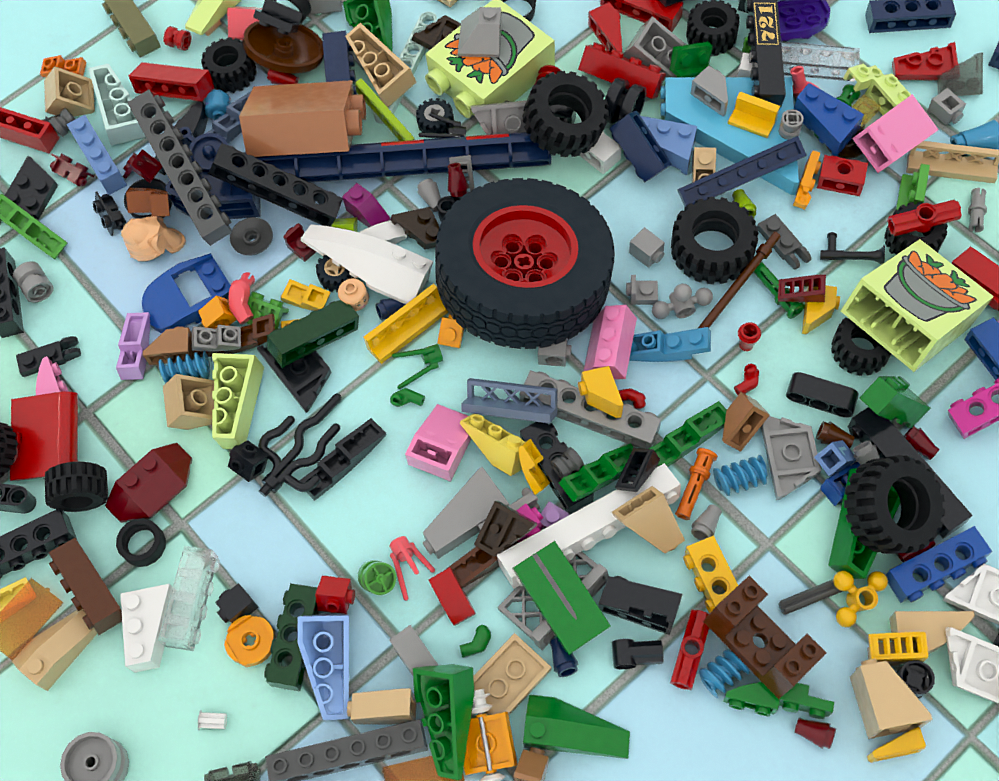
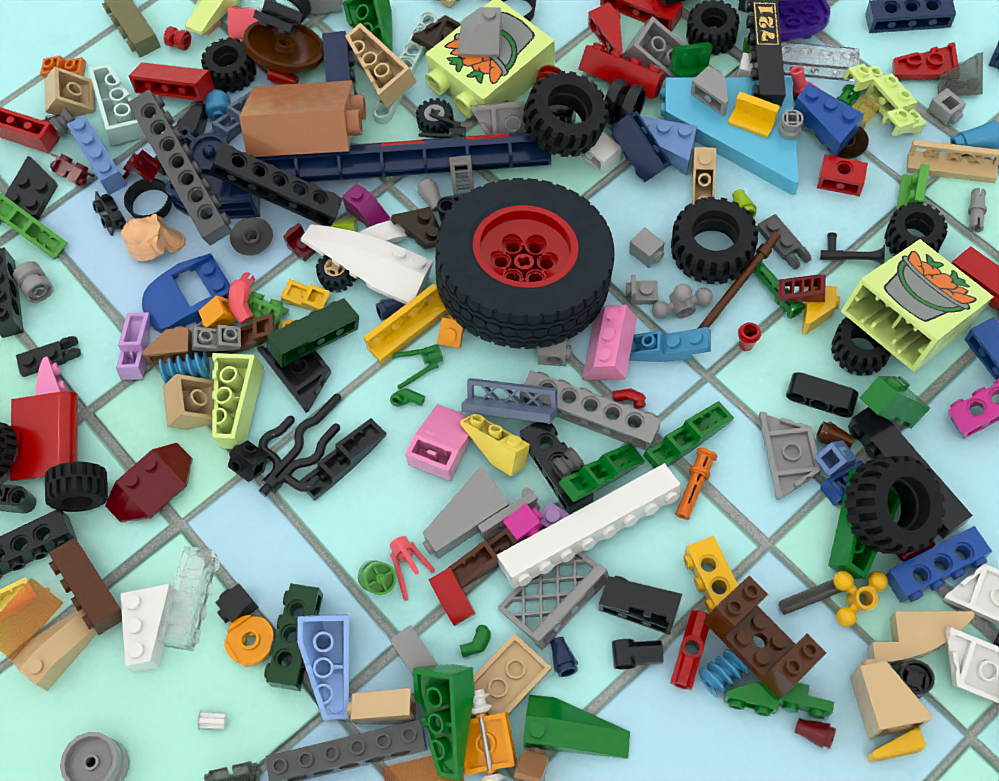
(129, 530): black tyre -> none
(148, 201): dark orange brick -> none
(334, 594): red brick -> none
(353, 293): light nougat head -> none
(383, 112): lime tile -> none
(456, 180): dark red cone -> none
(502, 529): dark brown wing -> none
(529, 460): yellow slope -> none
(561, 597): green tile -> none
(601, 391): yellow slope -> none
(641, 459): black slope -> none
(651, 519): tan slope -> none
(706, 523): light grey cone -> none
(741, 474): dark azure piece -> none
(743, 171): dark blue plate -> none
(743, 421): medium nougat slope -> none
(751, 379): red arm -> none
(807, 182): light orange hinge -> none
(865, 452): light grey cone -> none
(895, 133): bright pink slope -> none
(898, 656): yellow slope -> none
(913, 220): red piece -> none
(921, 442): dark red cone -> none

